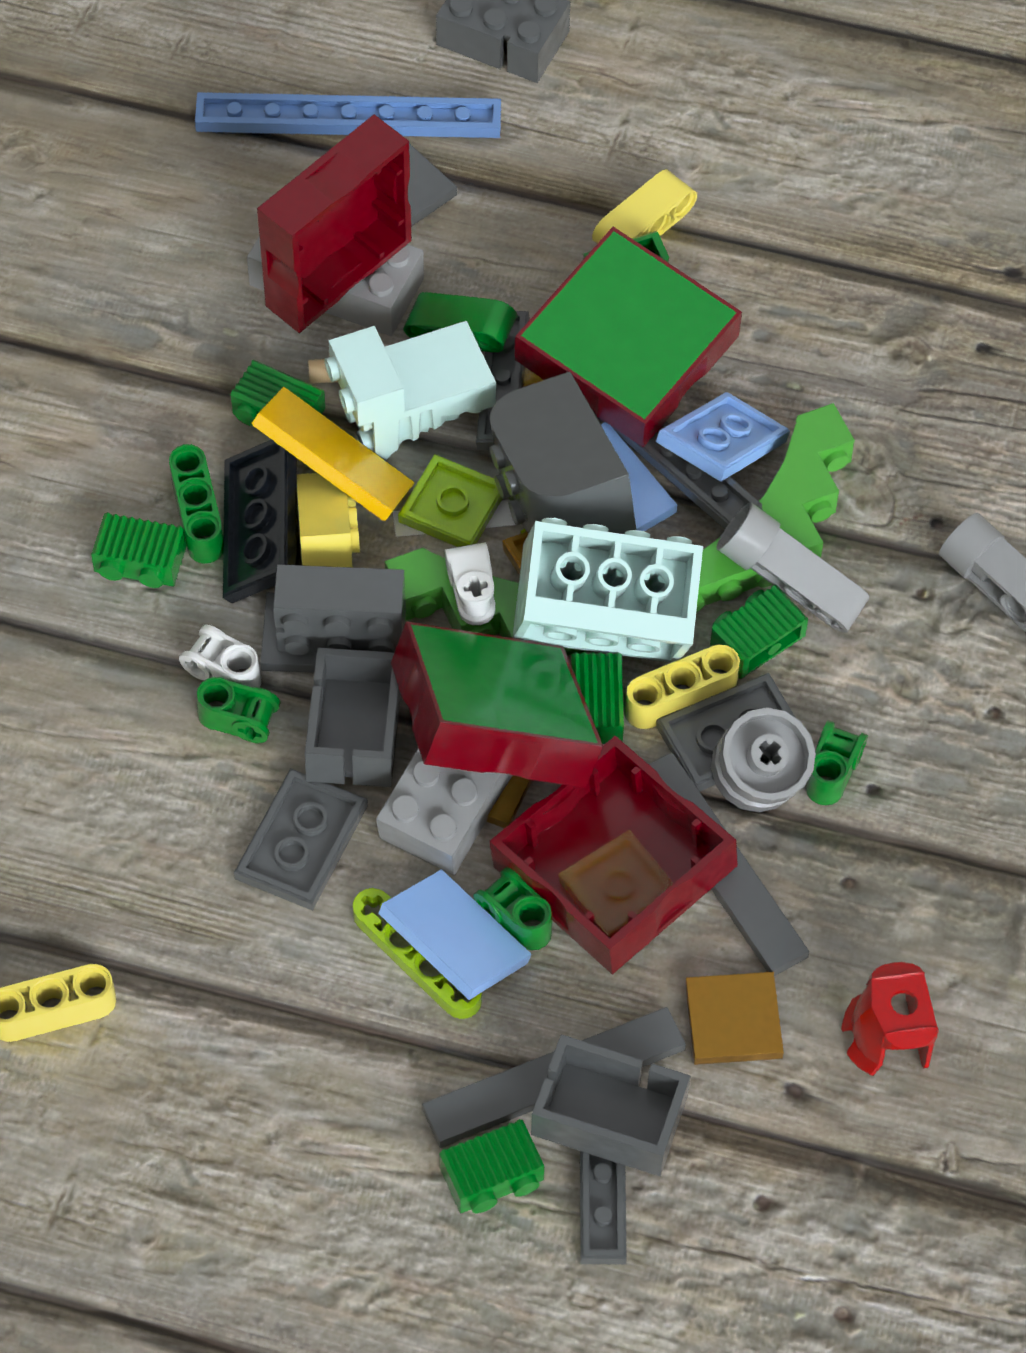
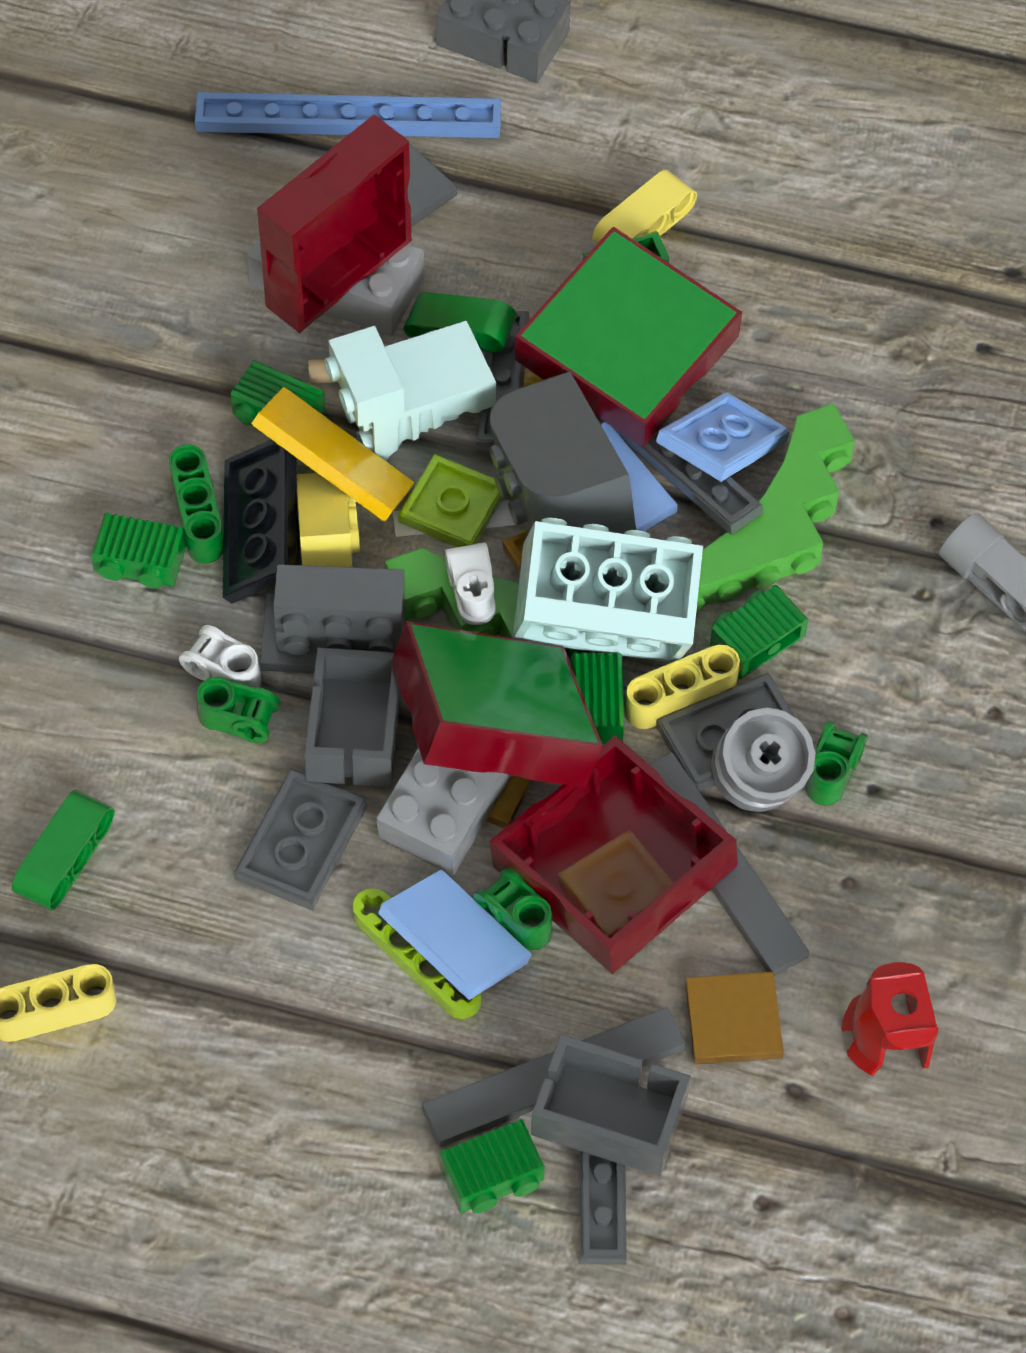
(63, 850): none -> green beam
(758, 543): light grey beam -> none

